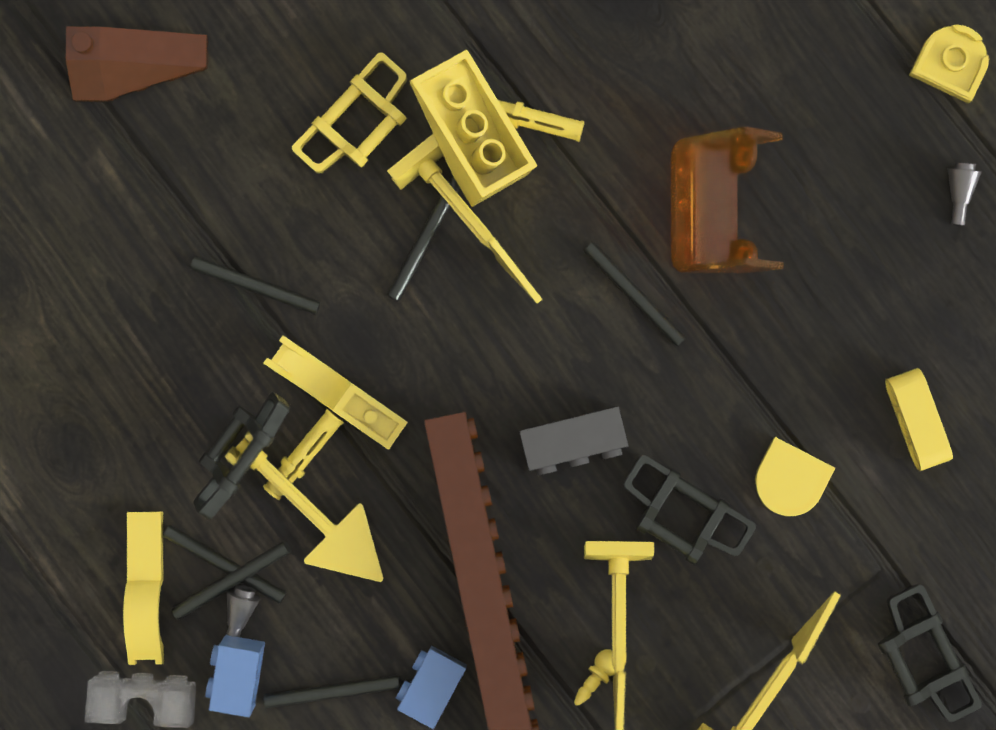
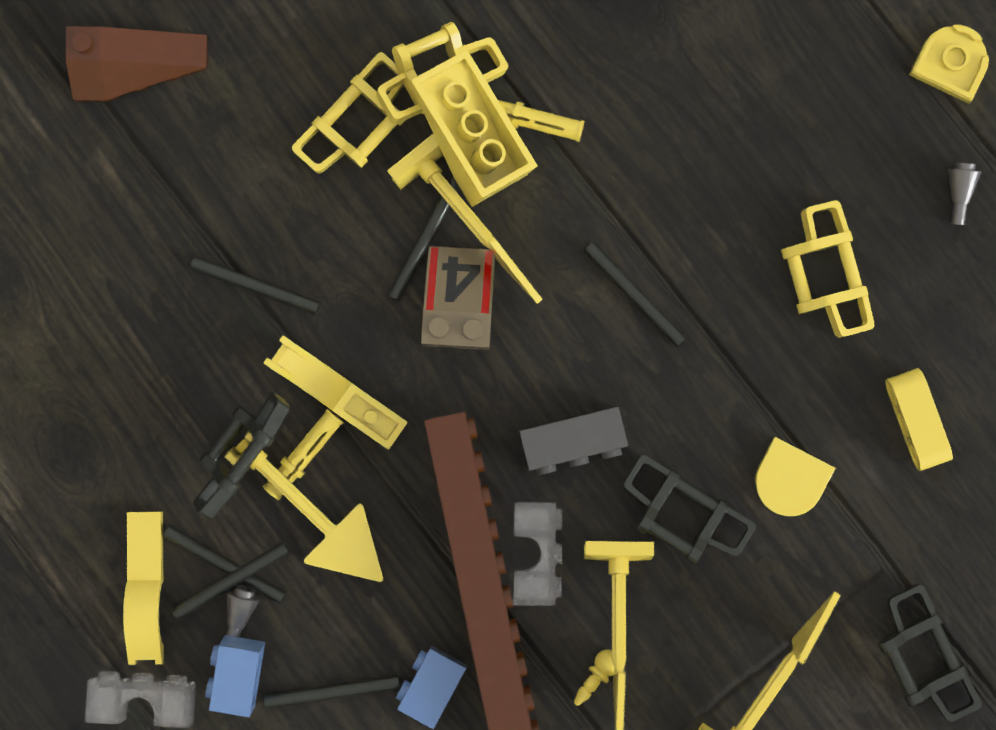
(402, 56): none -> light yellow bar
(458, 298): none -> dark tan slope
(538, 584): none -> clear arch
(706, 202): clear orange windscreen -> none
(842, 241): none -> light yellow bar

